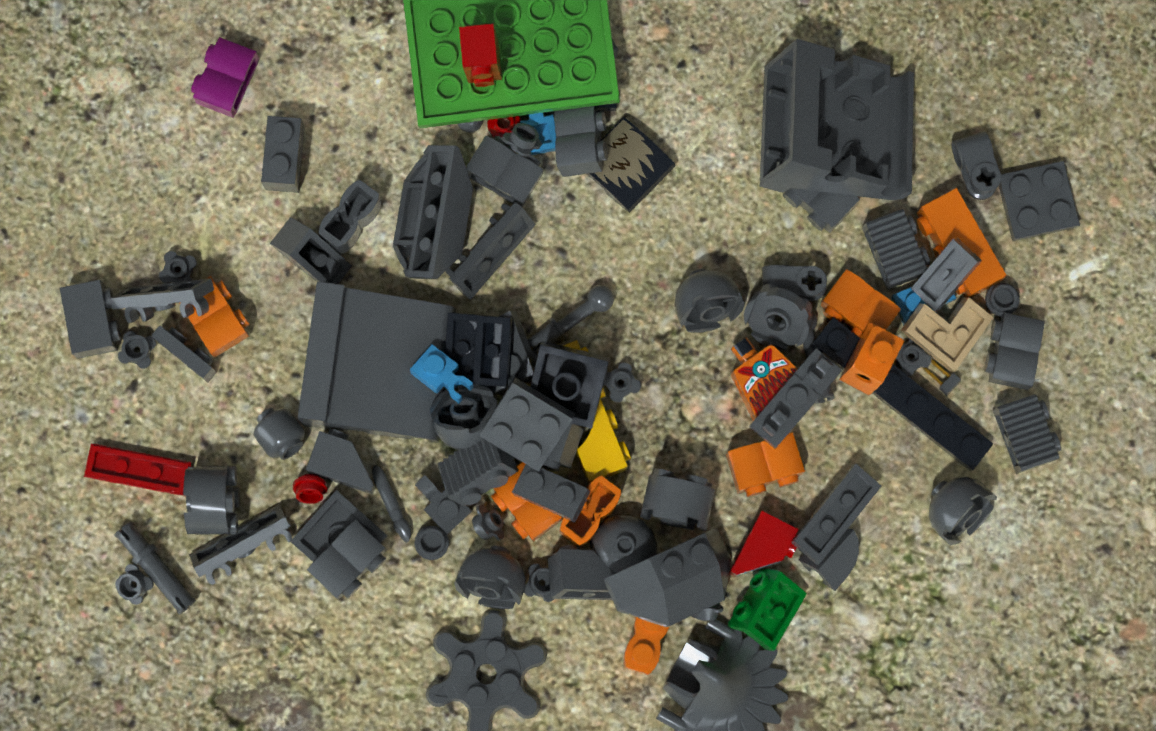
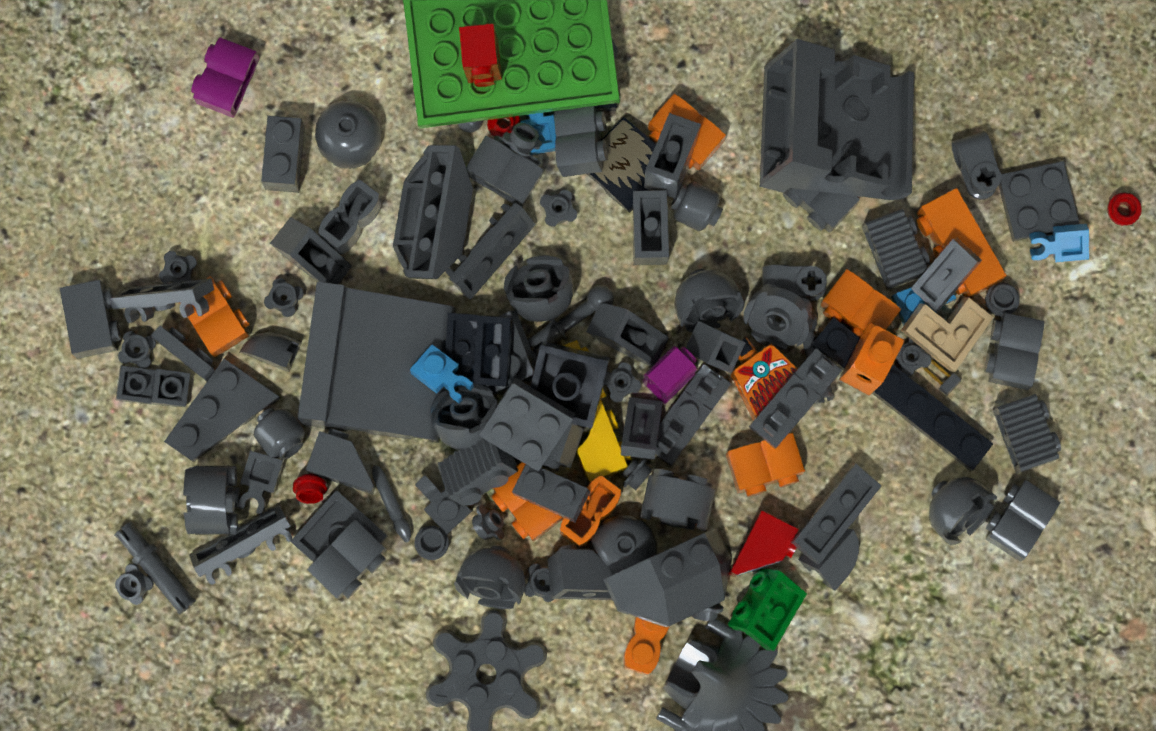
(136, 469): red tile -> none
(152, 386): none -> dark grey slope
(218, 410): none -> dark grey wing
(261, 475): none -> dark grey plate
(273, 349): none -> dark grey brick
(281, 288): none -> dark grey plate
(348, 134): none -> dark grey cylinder
(540, 288): none -> dark grey cylinder
(556, 217): none -> dark grey plate
(627, 333): none -> dark grey slope
(636, 474): none -> dark grey plate
(641, 428): none -> dark grey plate
(650, 228): none -> dark grey slope
(670, 373): none -> magenta brick
(672, 155): none -> dark grey slope
(689, 413): none -> dark grey plate
(696, 206): none -> dark grey head
(709, 136): none -> orange brick
(715, 347): none -> dark grey brick
(1022, 520): none -> dark grey brick
(1065, 244): none -> dark azure plate
(1128, 200): none -> red plate

